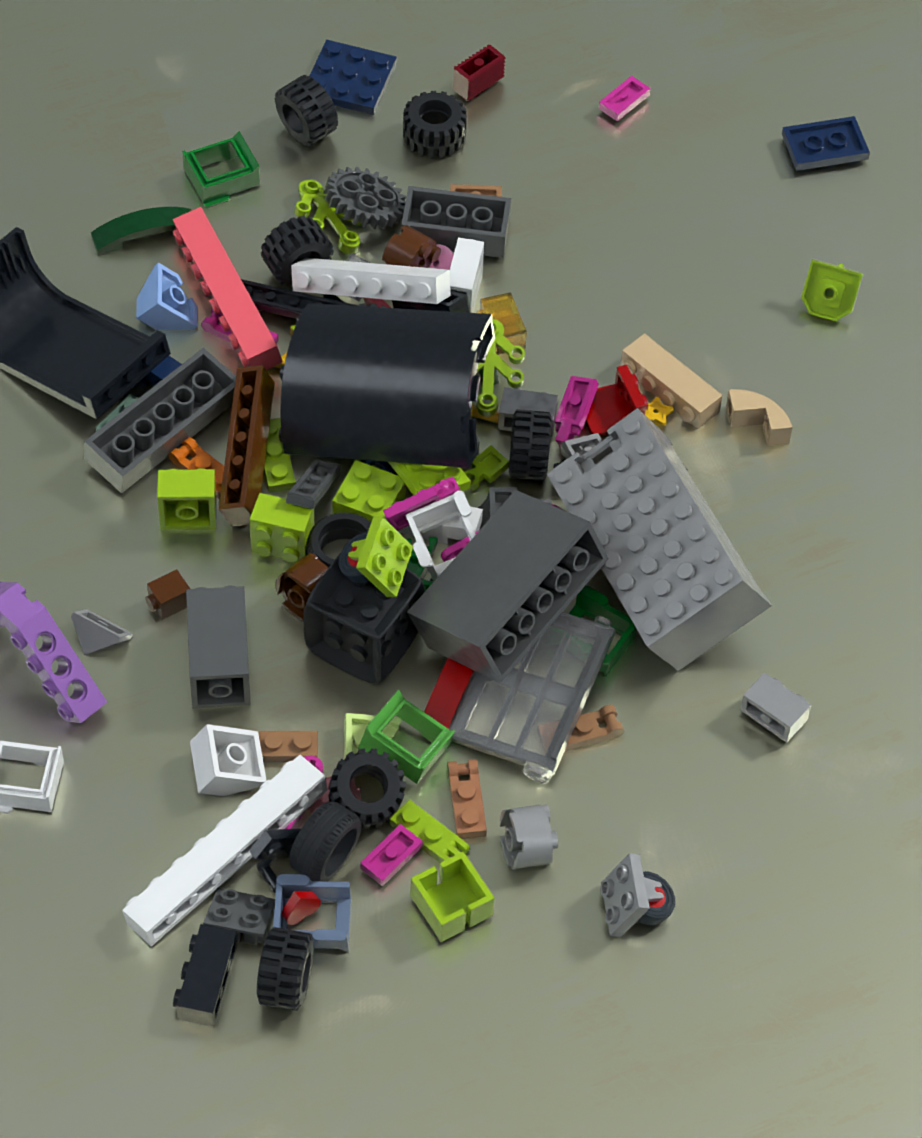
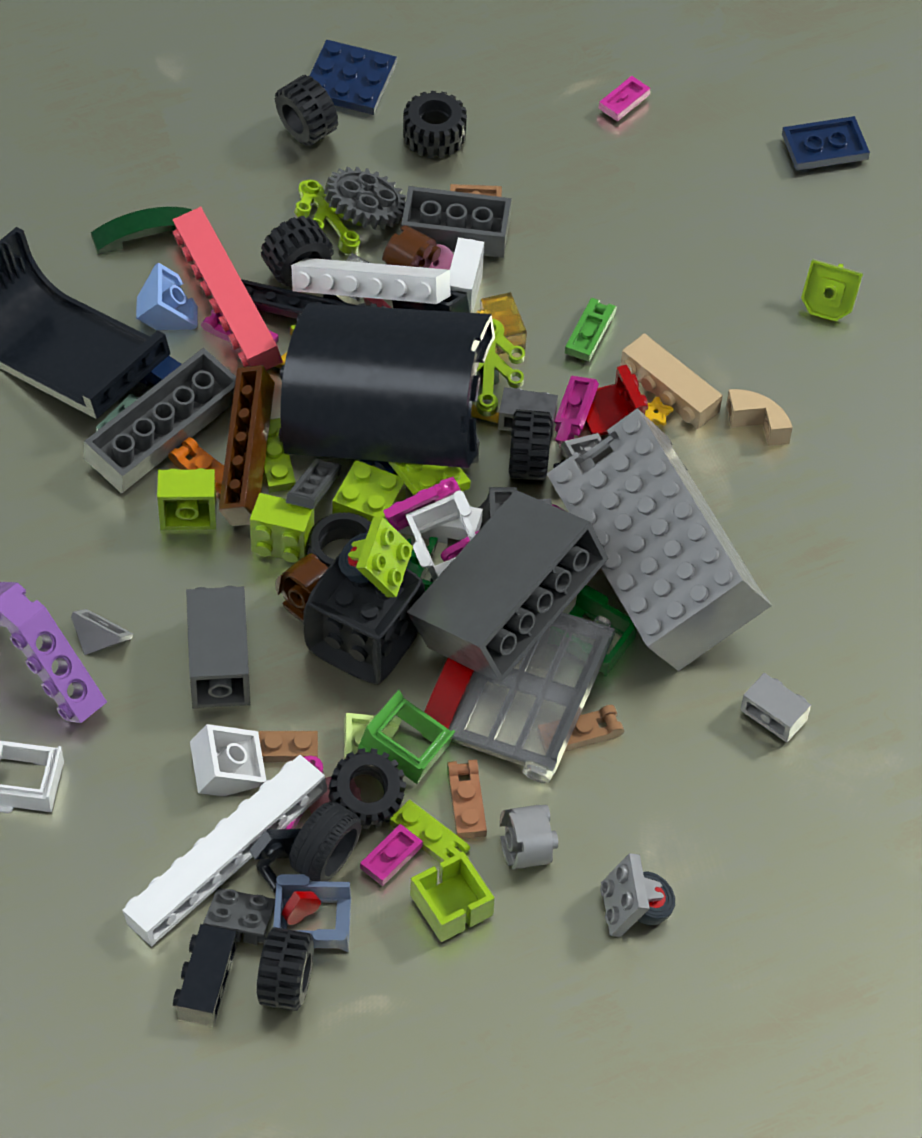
(167, 594): reddish brown brick -> none
(219, 188): green piece -> none
(478, 72): dark red brick -> none
(487, 466): lime plate -> none
(590, 329): none -> bright green plate

